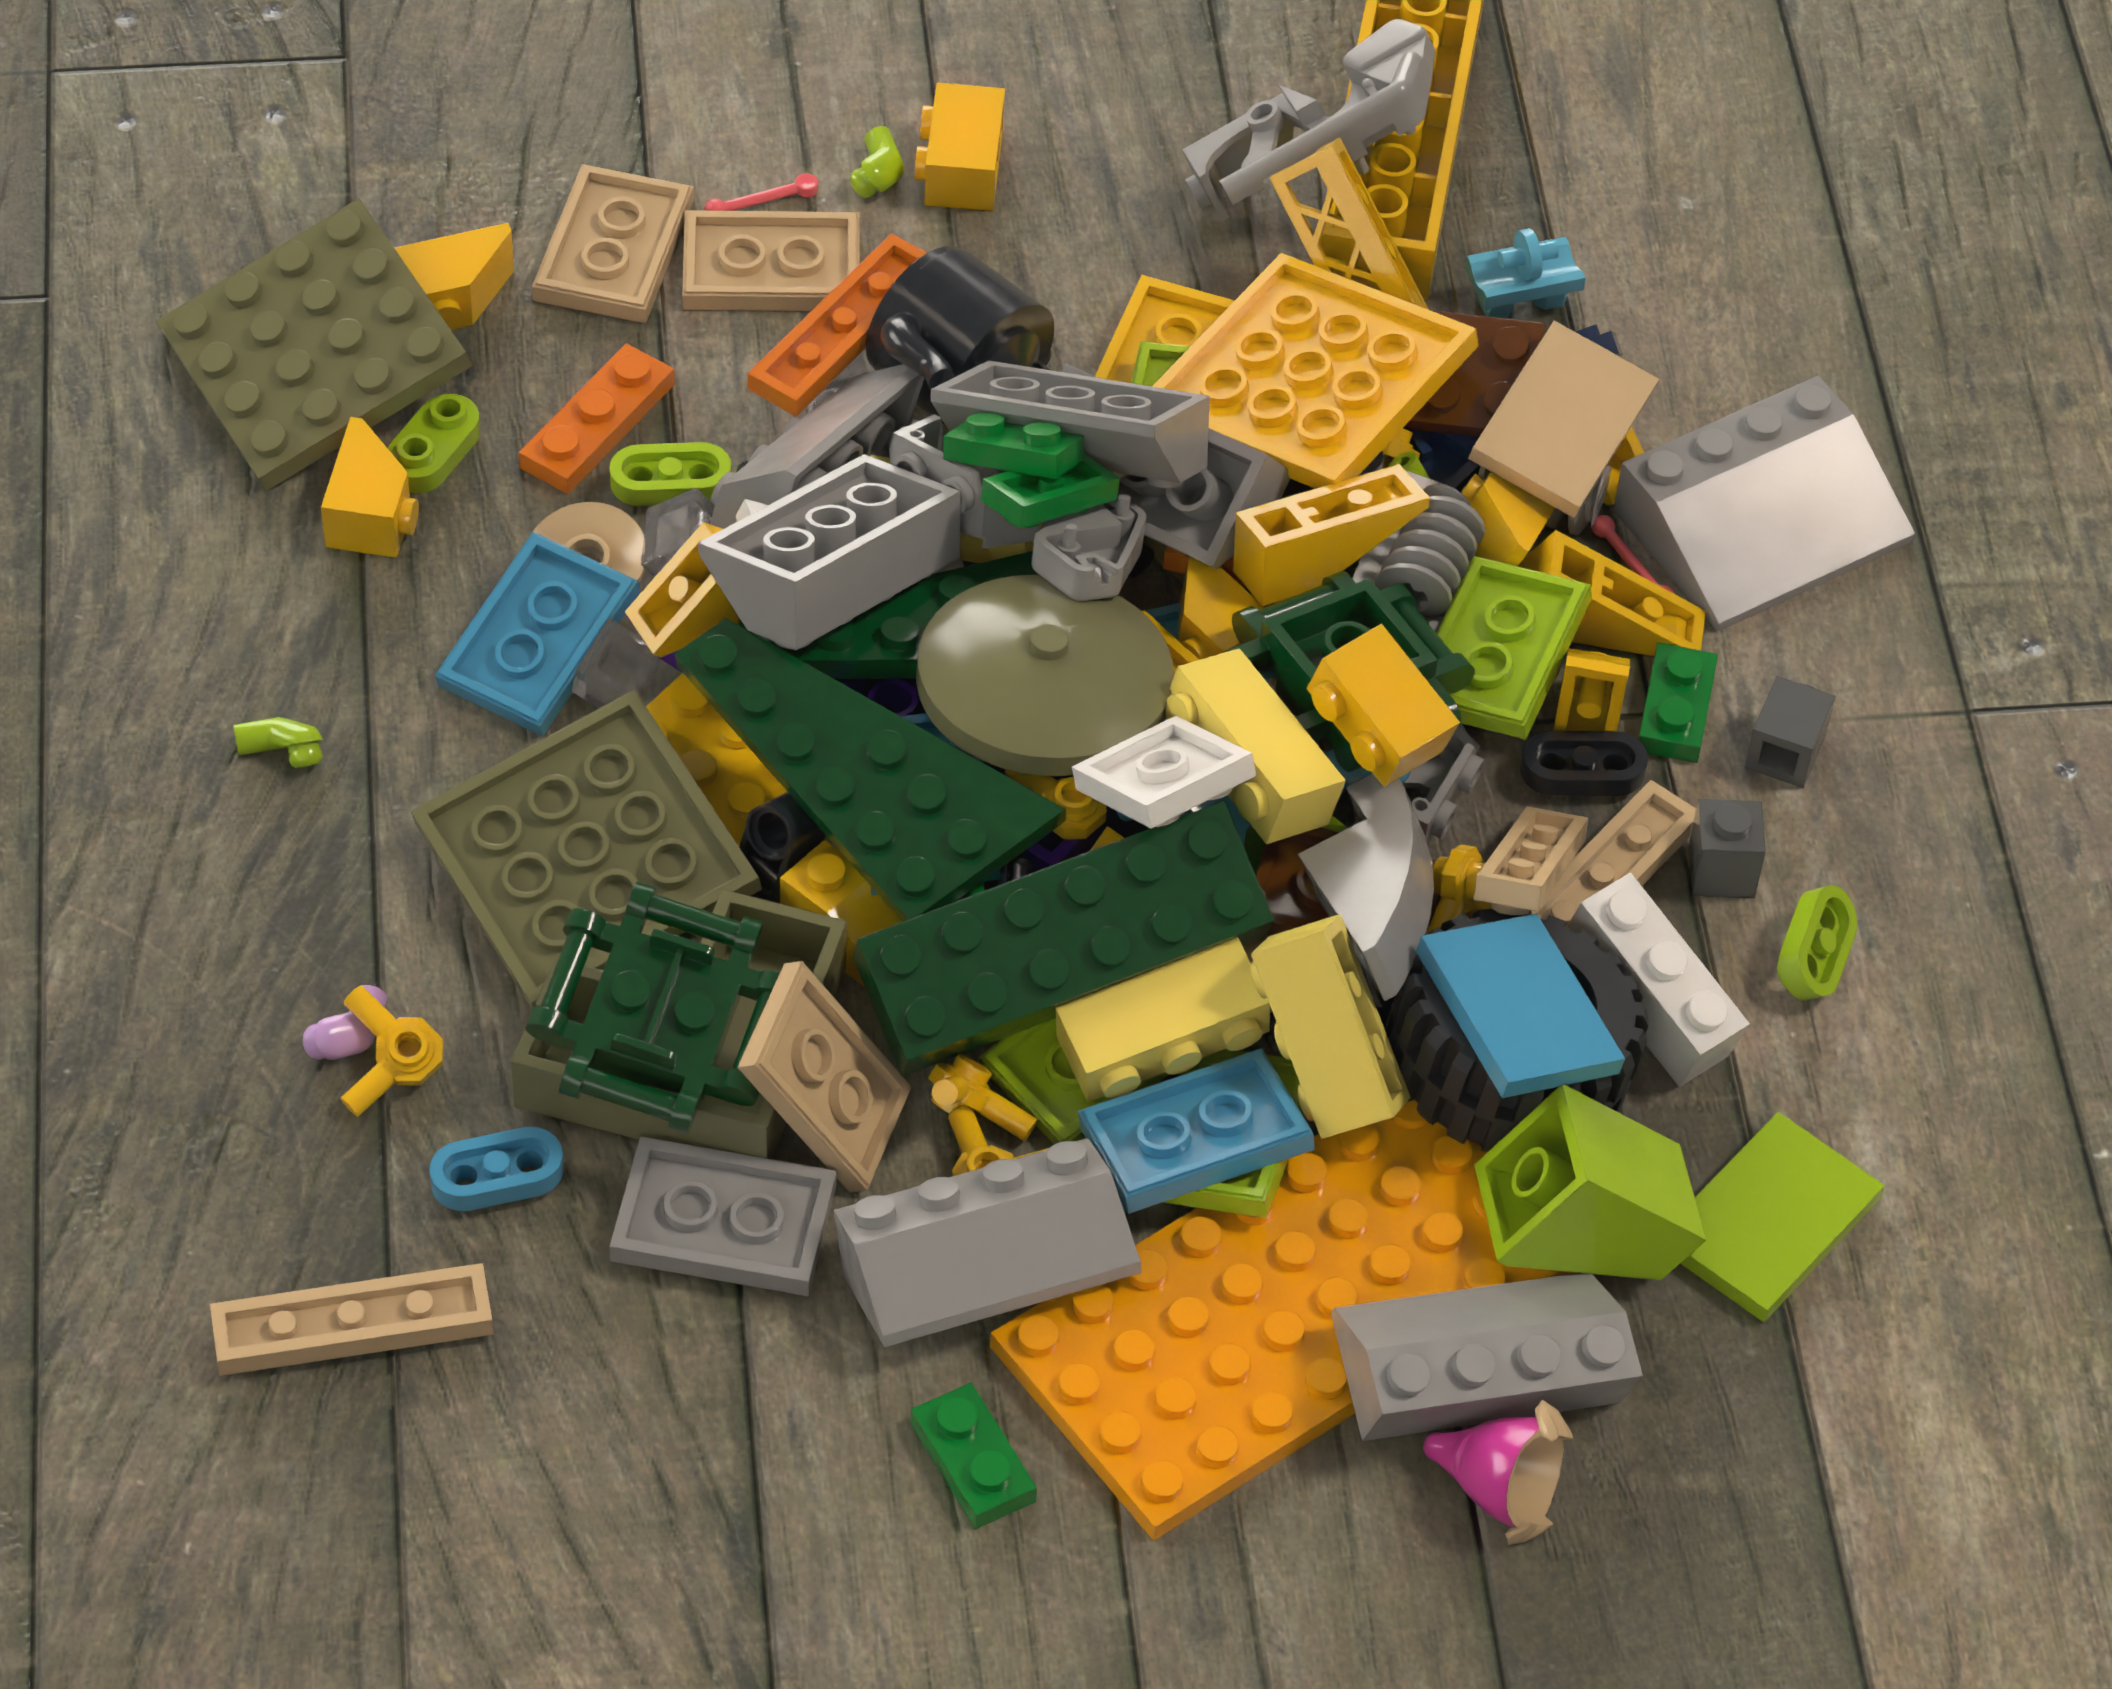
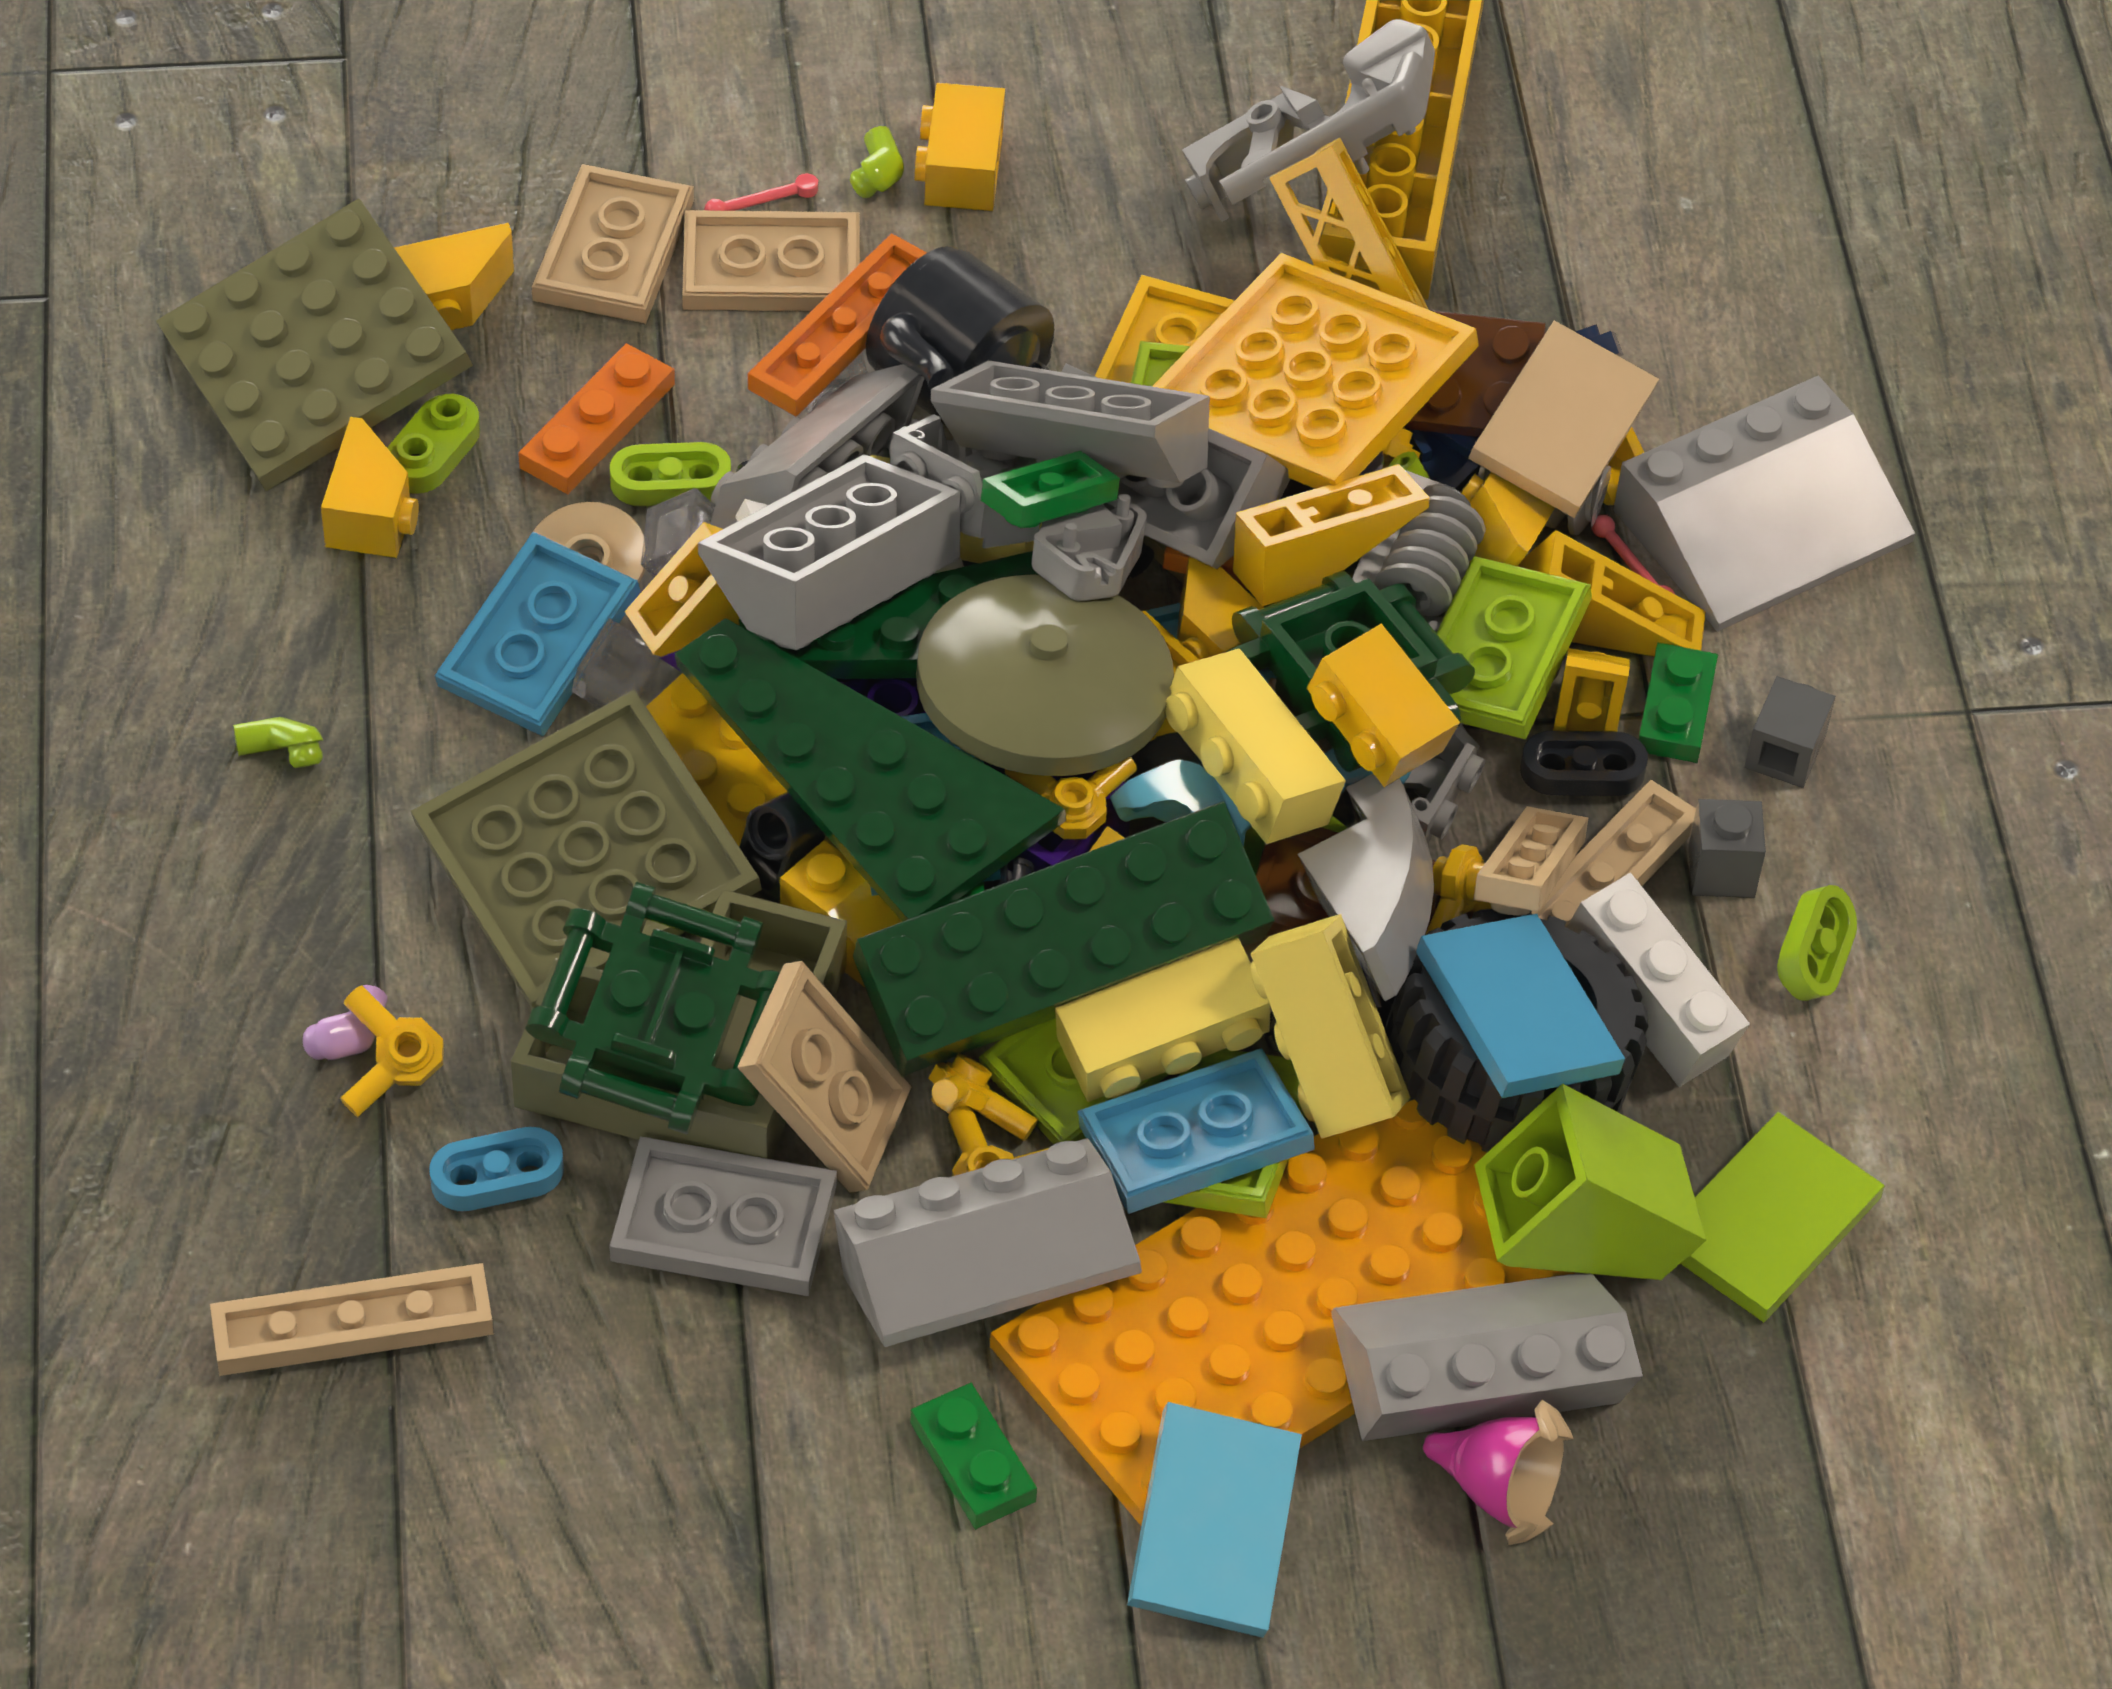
(1027, 449): green plate -> none
(1164, 772): white plate -> none
(1214, 1520): none -> medium azure tile
(1524, 273): medium azure hips -> none

